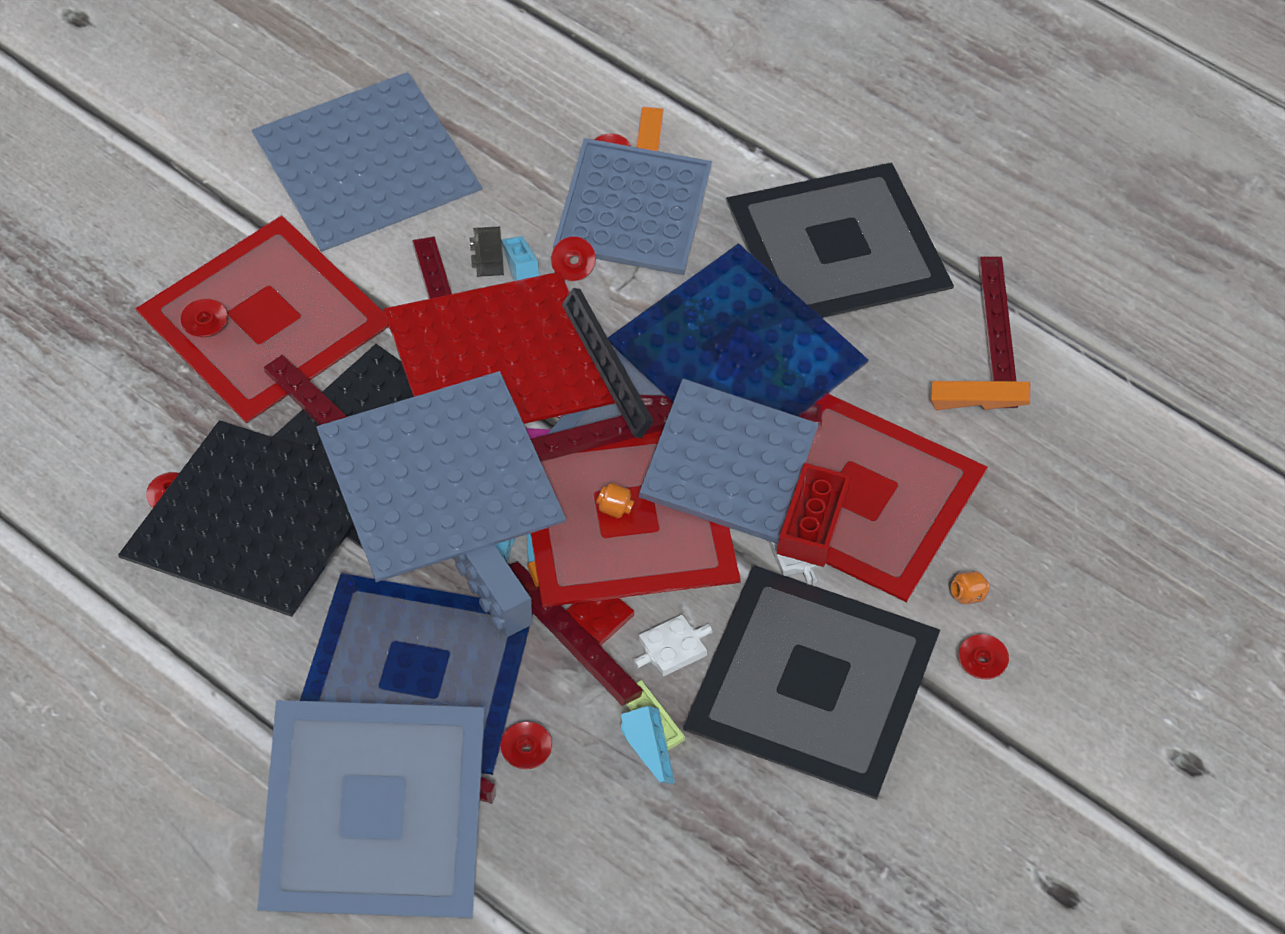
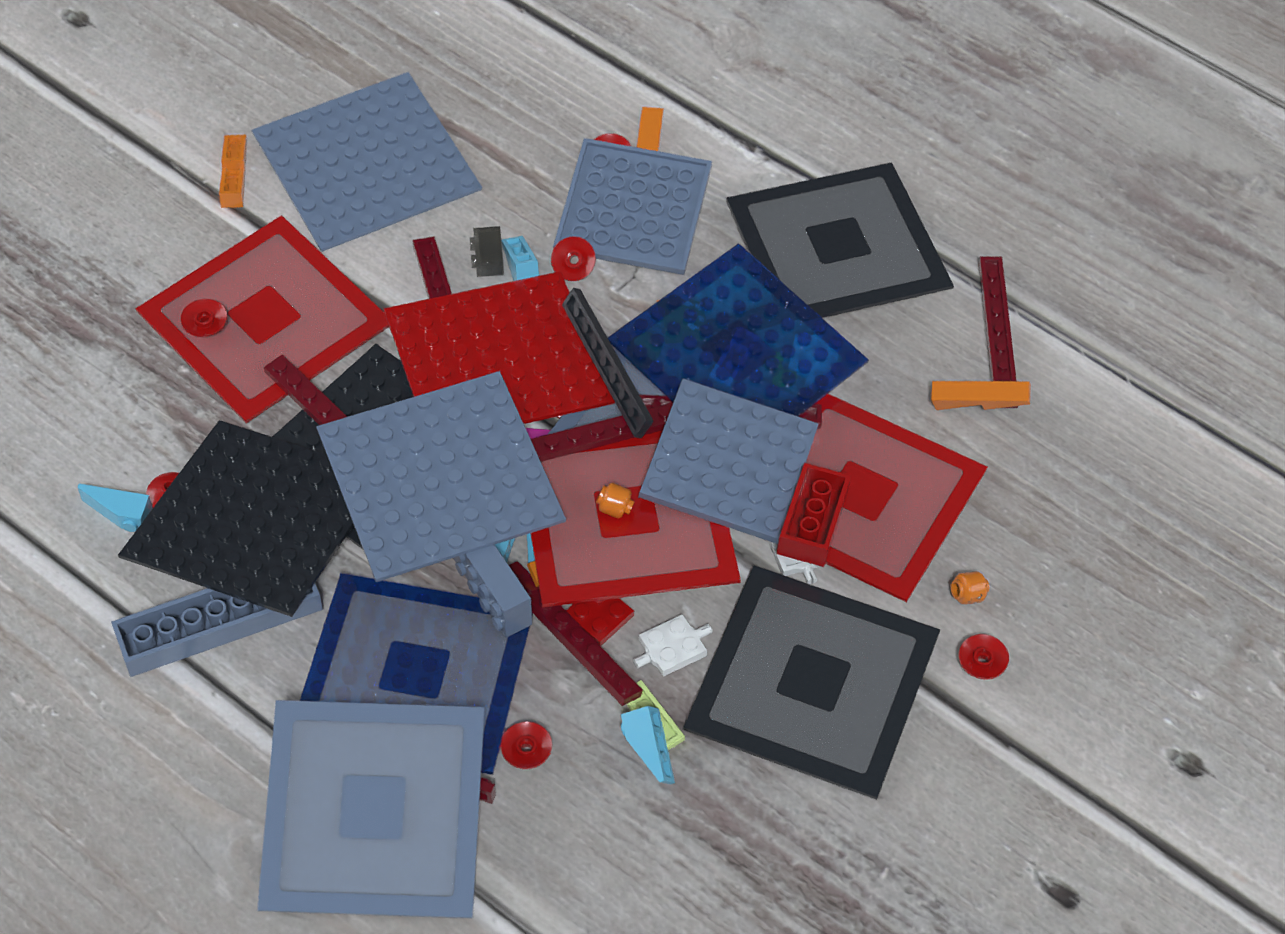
(120, 507): none -> medium azure slope
(194, 626): none -> sand blue brick
(233, 171): none -> orange slope

